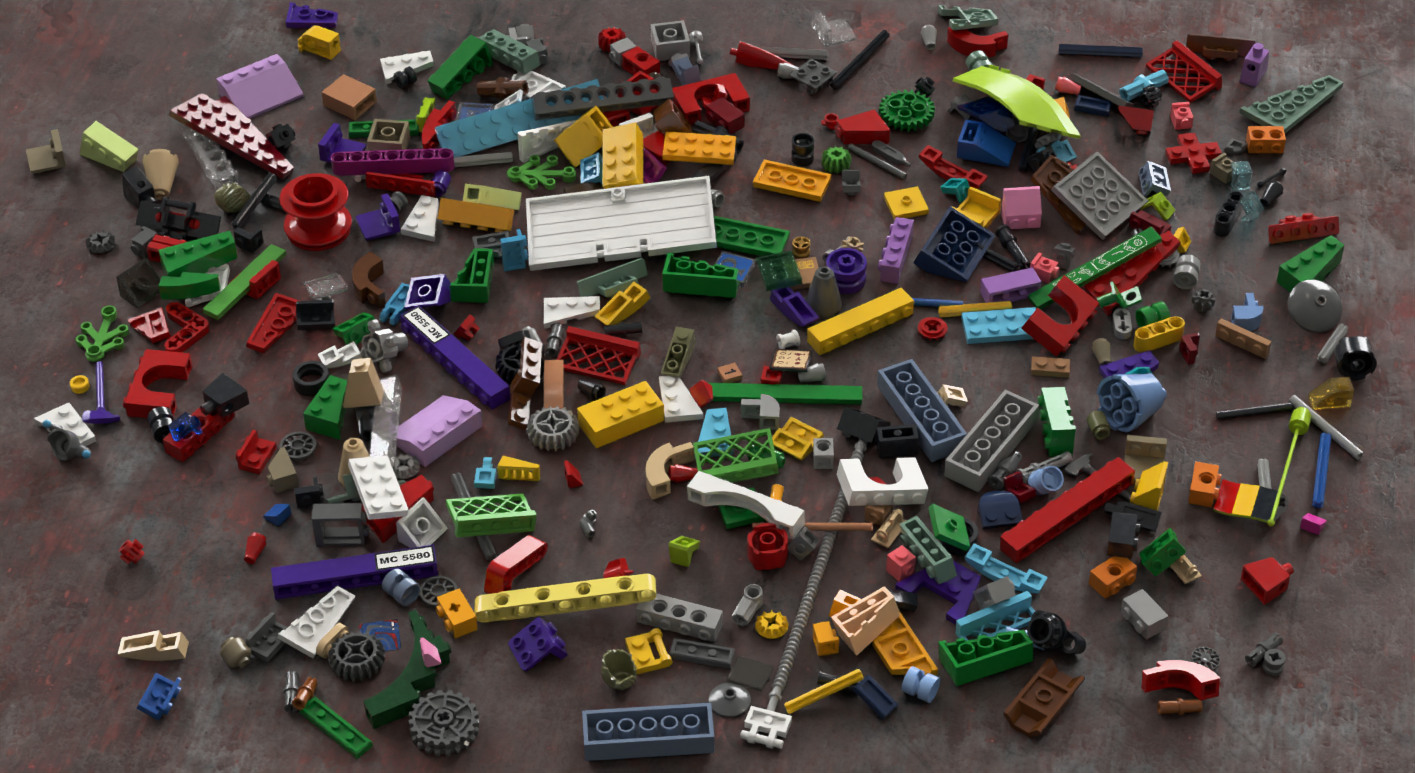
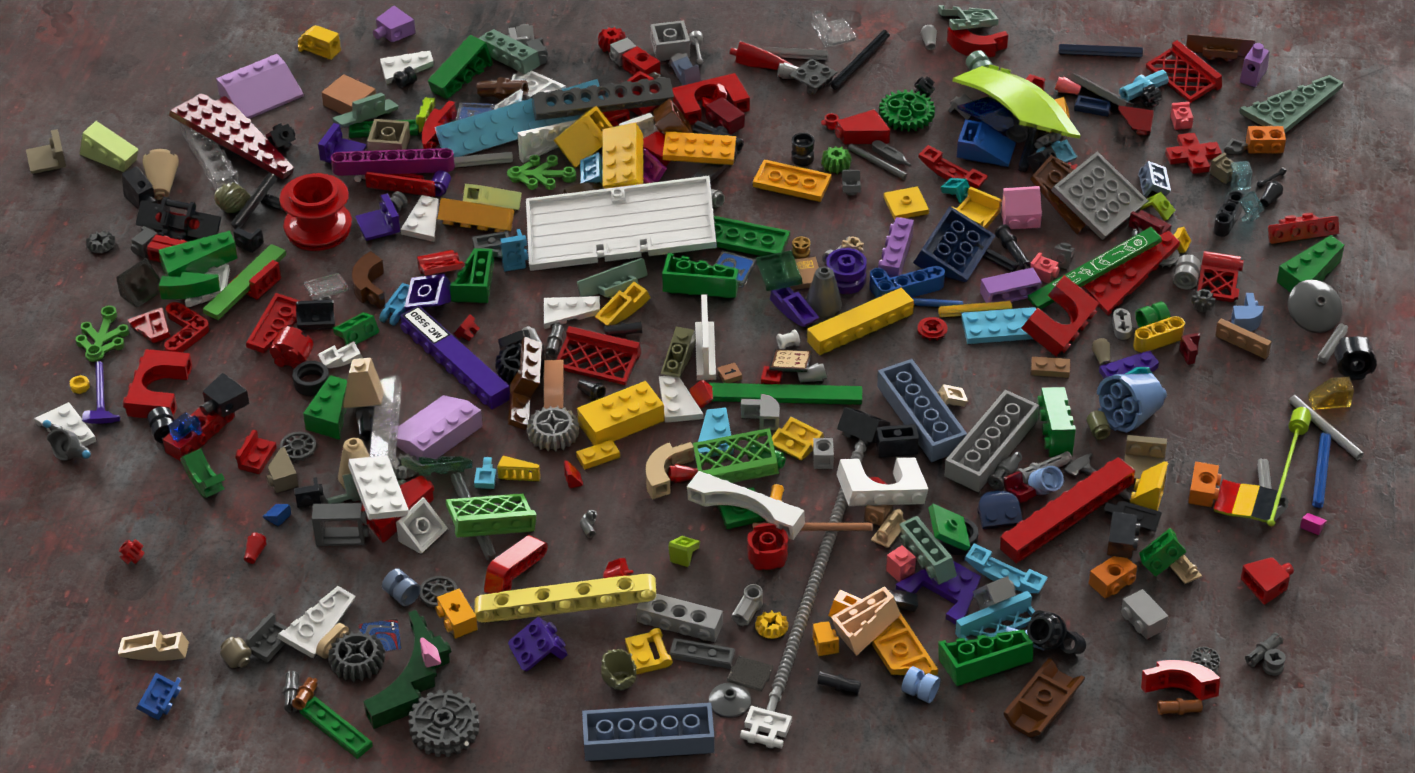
(201, 474): none -> green arch
(291, 347): none -> red brick
(306, 18): dark purple wing -> none
(352, 571): dark purple brick -> none
(365, 109): none -> sand green bracket
(382, 345): light grey piece -> none
(394, 25): none -> medium lavender torso
(426, 466): none -> clear green wing
(439, 262): none -> red piece
(598, 454): none -> yellow plate
(705, 345): none -> white fence
(803, 543): dark grey bracket -> none
(823, 691): yellow axle -> none
(875, 697): dark blue tile -> none
(913, 283): none -> blue beam
(1121, 298): green bracket -> none
(1220, 266): none -> red piece
(1254, 411): black bar -> none

